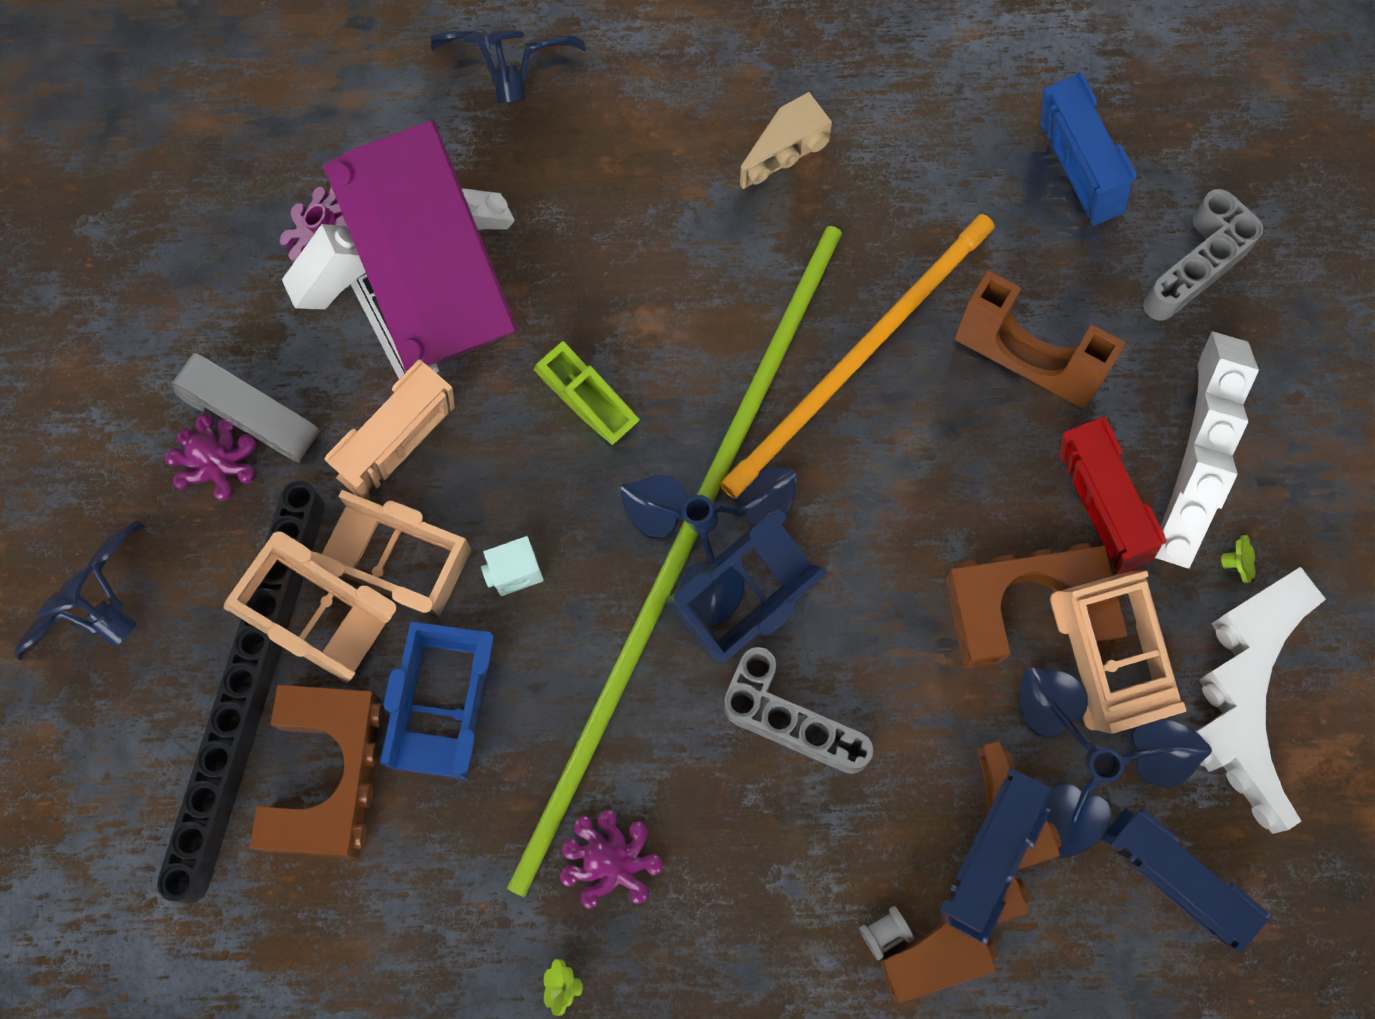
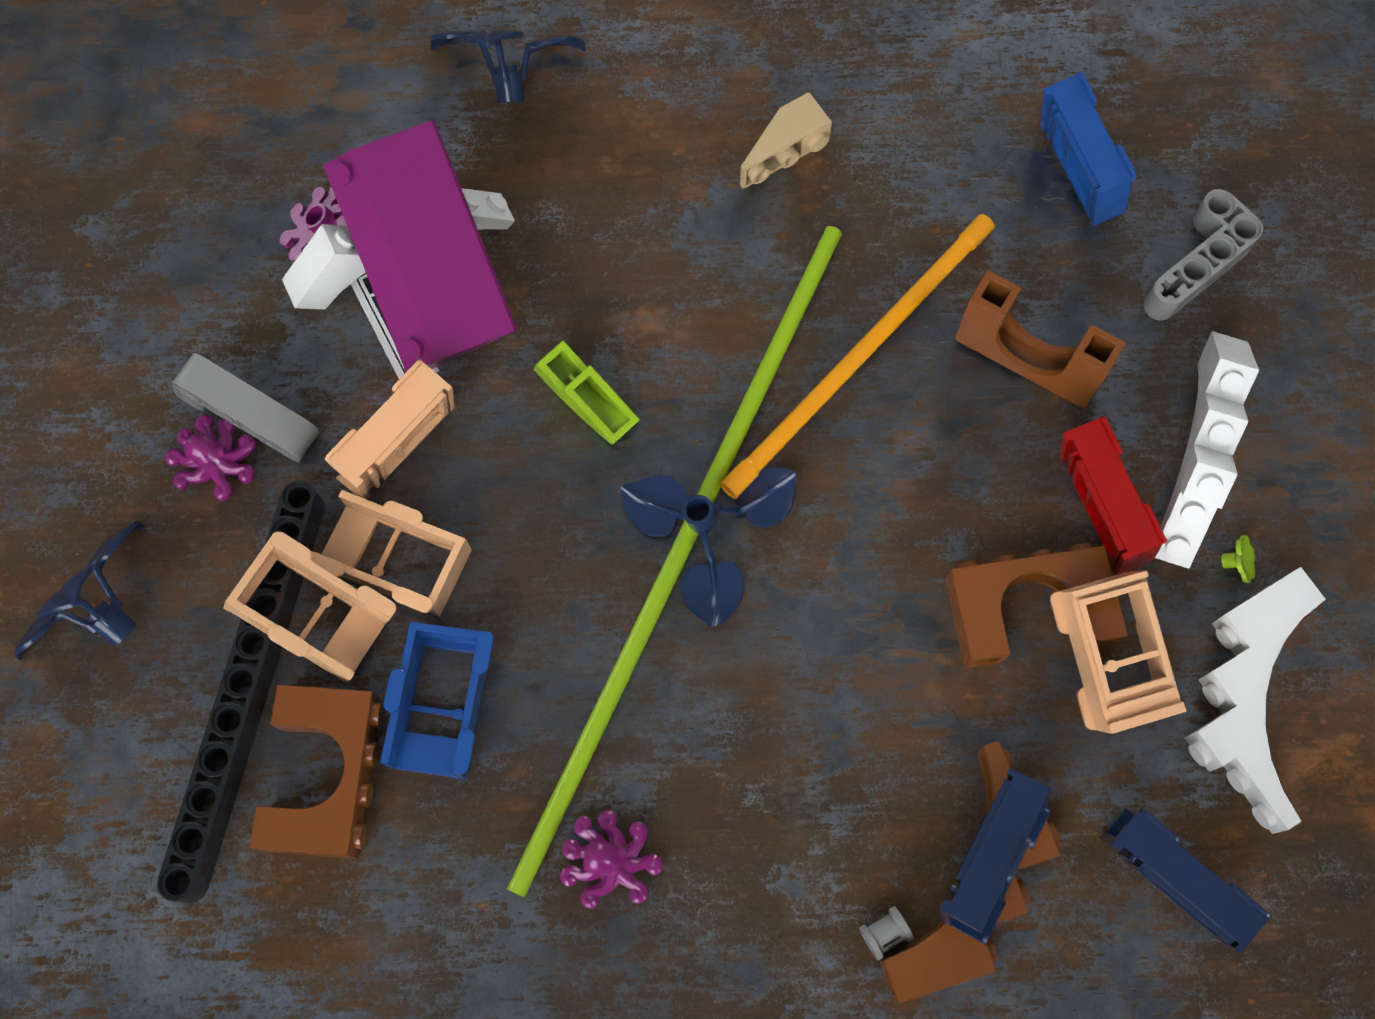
(511, 566): light aqua brick -> none
(560, 987): lime plant -> none
(783, 560): dark blue piece -> none
(800, 718): light grey beam -> none
(1164, 754): dark blue plant -> none

